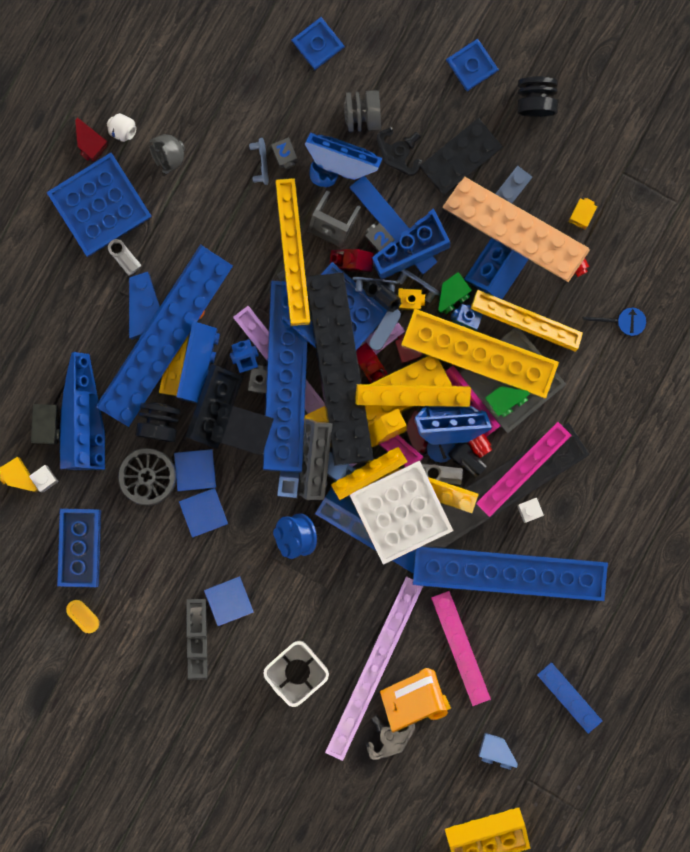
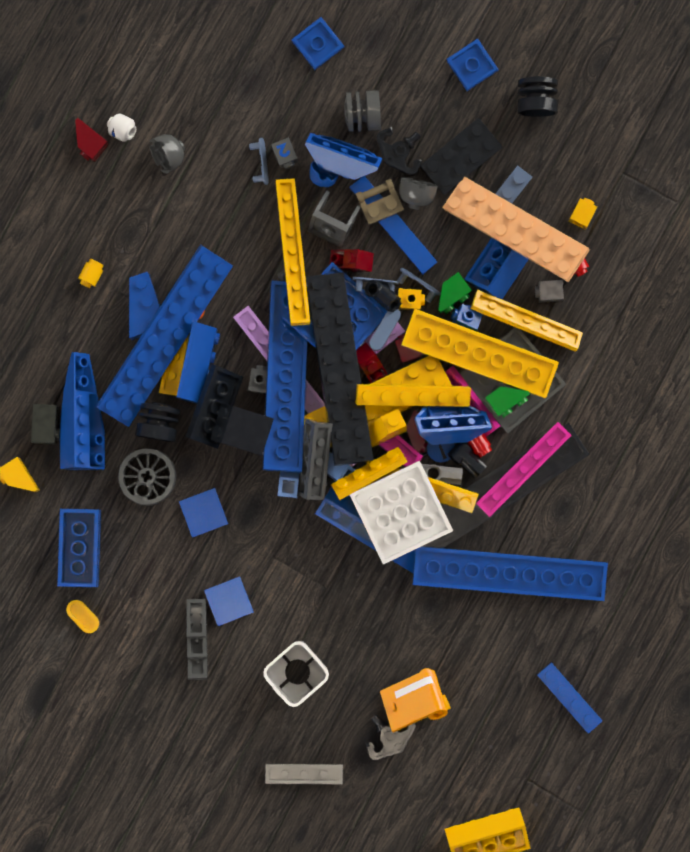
(43, 478): white brick -> none
(90, 273): none -> yellow brick
(99, 204): blue plate -> none
(124, 258): light grey piece -> none
(195, 470): blue tile -> none
(244, 355): blue brick -> none
(296, 535): blue wheel -> none
(304, 774): none -> plate
(373, 669): lavender plate -> none
(378, 237): dark grey brick -> none
(383, 207): none -> dark tan plate
(413, 246): blue wedge -> none
(417, 192): none -> dark grey cylinder
(460, 648): dark pink plate -> none
(496, 749): medium blue slope -> none
(530, 510): white brick -> none
(549, 291): none -> flat silver brick
(630, 321): blue piece -> none

